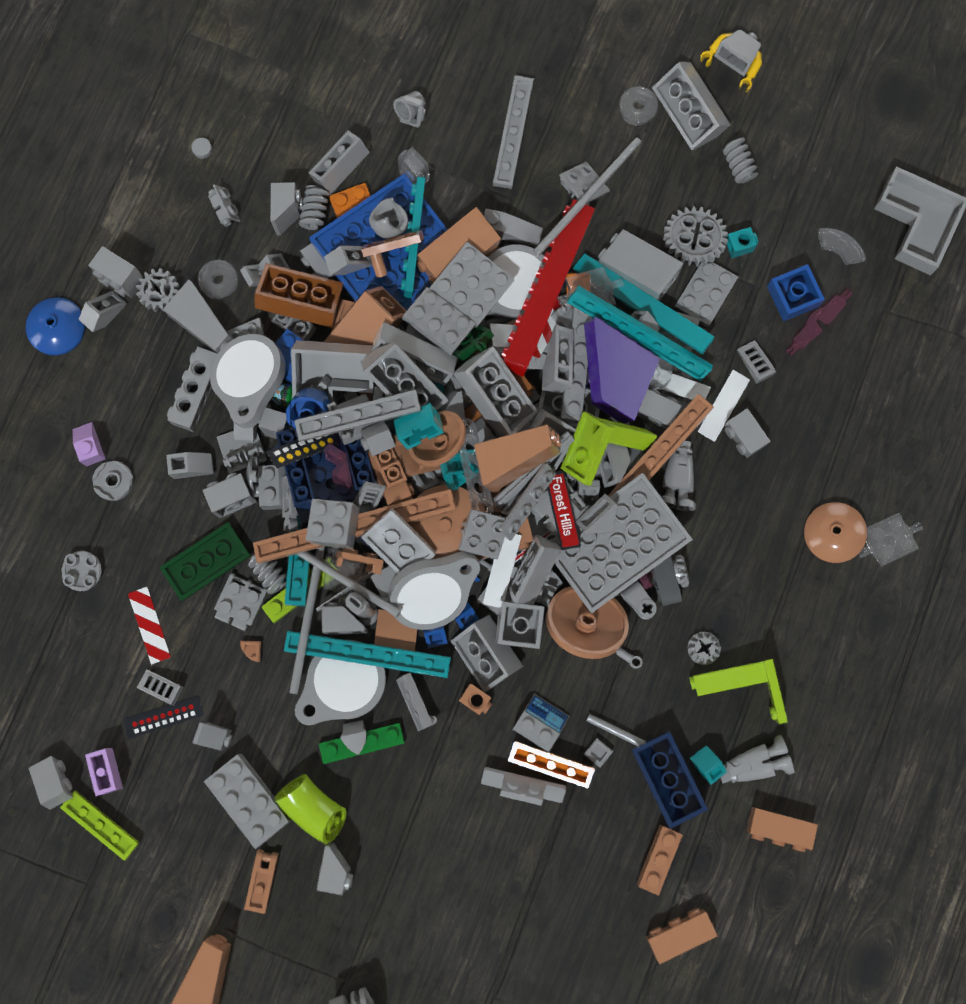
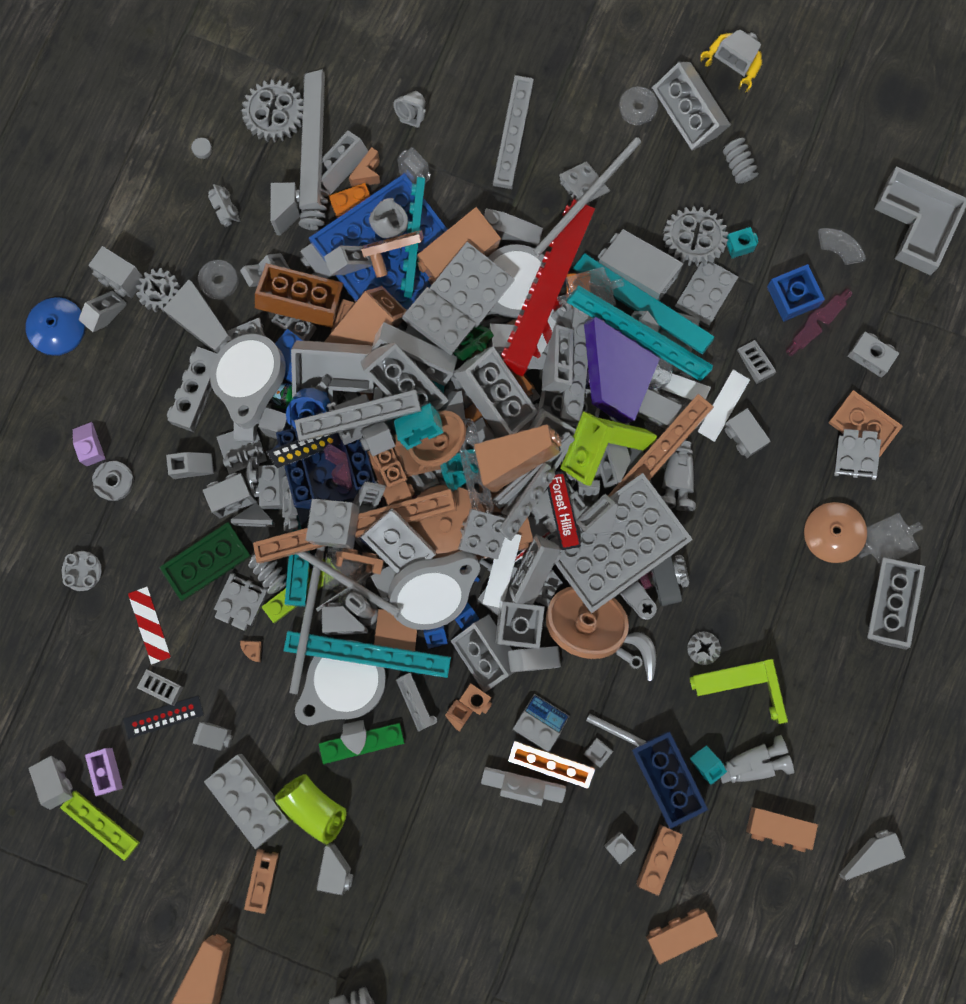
(254, 517): none -> light grey slope
(256, 108): none -> light grey gear
(312, 140): none -> light grey tile
(363, 172): none -> nougat slope
(458, 714): none -> nougat slope
(534, 659): none -> light grey beam
(619, 847): none -> light grey brick
(647, 650): none -> light grey piece
(858, 453): none -> light grey plate
(861, 415): none -> nougat plate
(862, 354): none -> light grey brick
(874, 854): none -> light grey slope
(896, 603): none -> light grey slope

